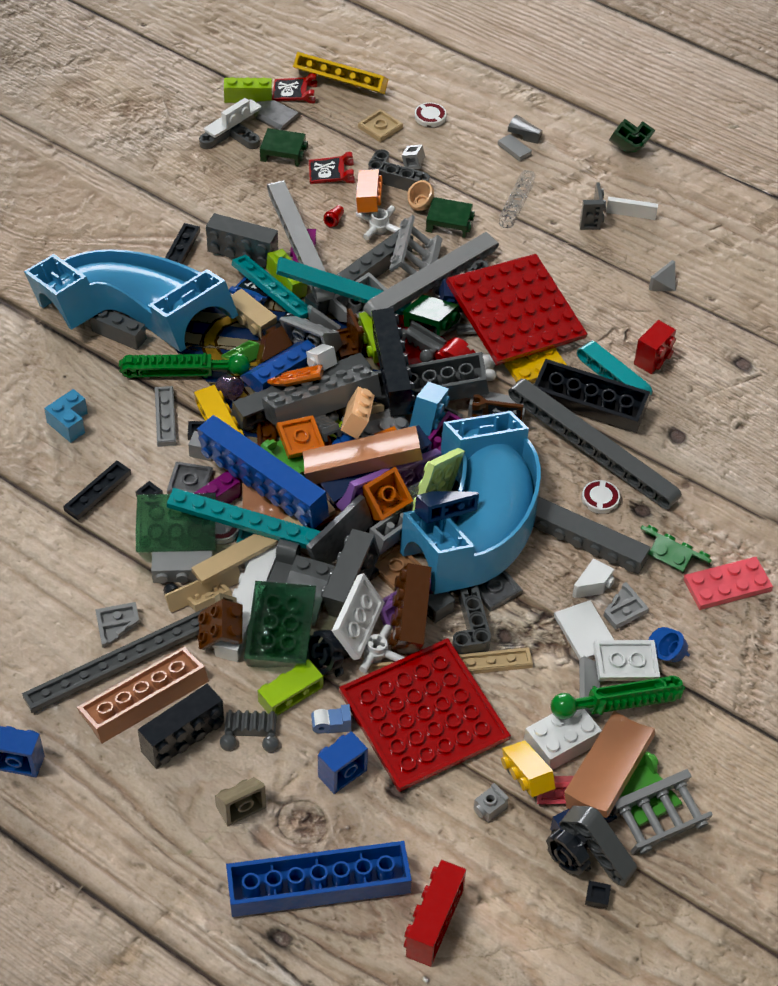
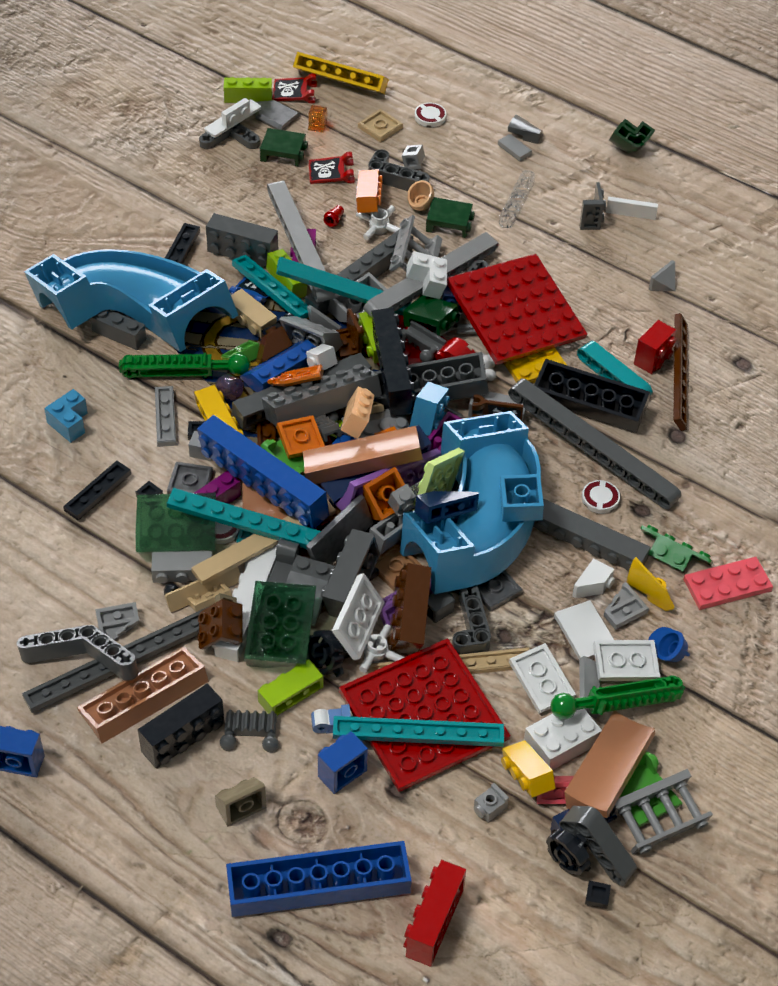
(79, 641): none -> dark grey beam
(317, 118): none -> clear orange brick
(402, 500): none -> light grey brick
(420, 731): none -> teal plate
(430, 271): none -> white brick
(521, 497): none -> dark azure brick
(540, 676): none -> white plate
(655, 588): none -> yellow panel
(680, 372): none -> reddish brown tile

